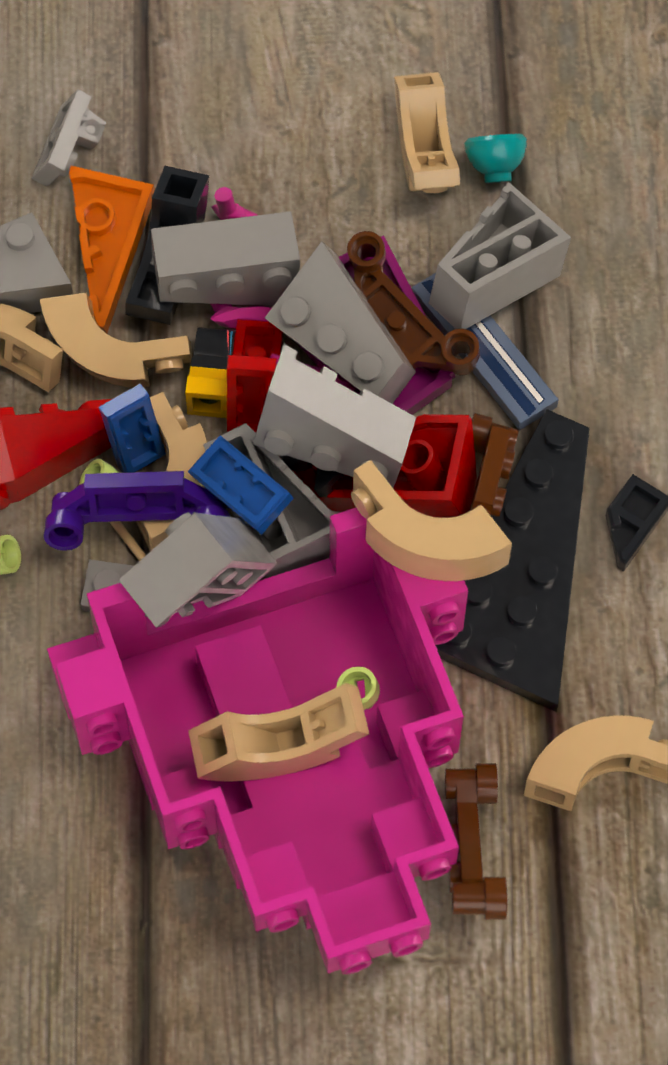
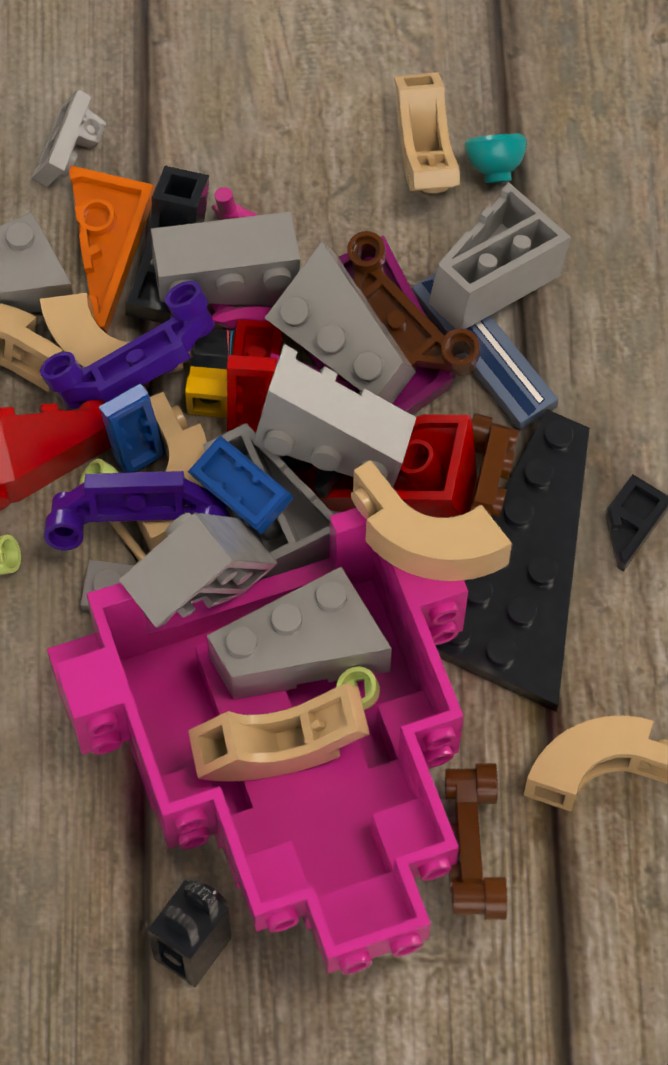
(140, 359): none -> dark purple plate
(191, 931): none -> black hinge
(299, 640): none -> light grey wedge

